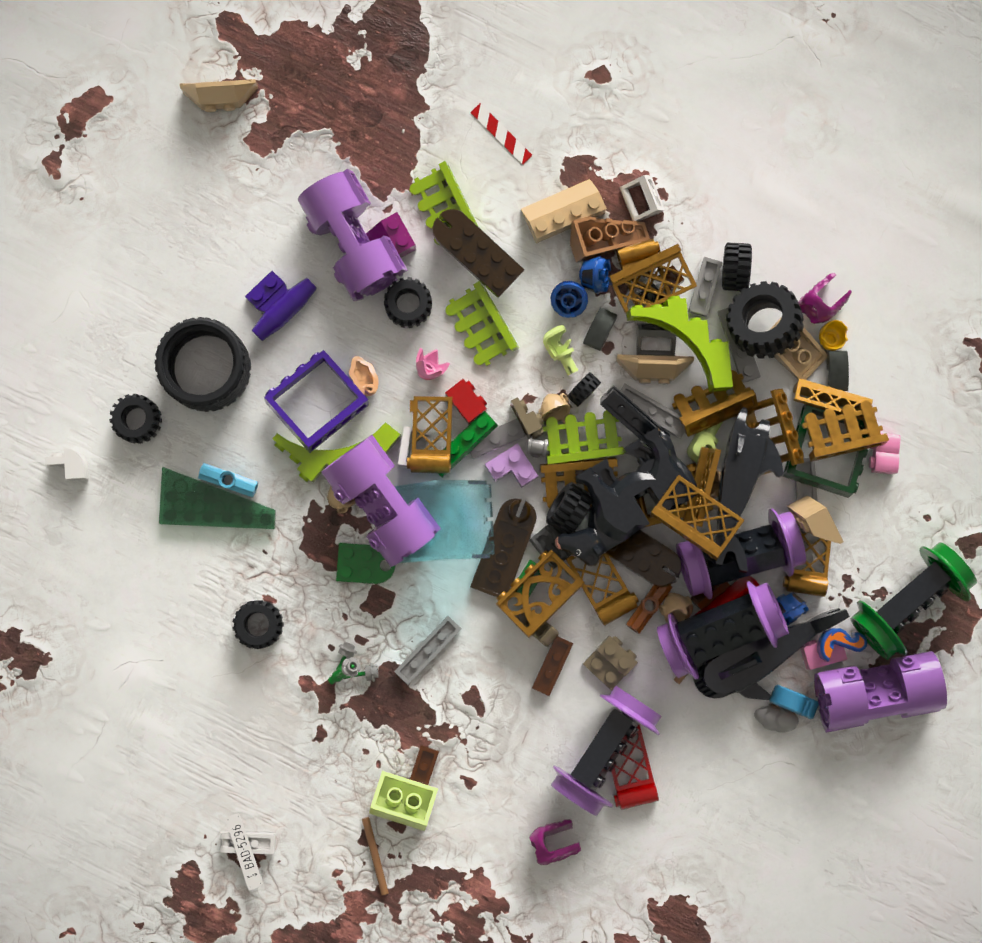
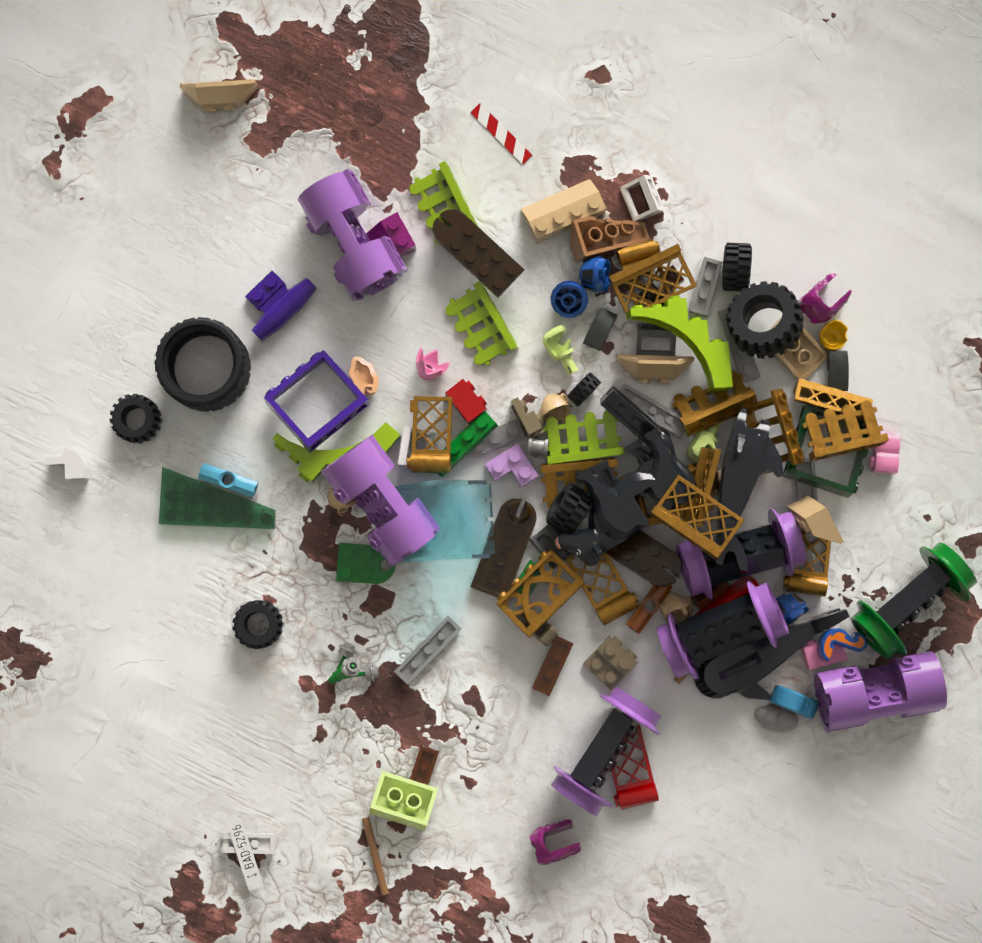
(403, 287): black tyre -> none

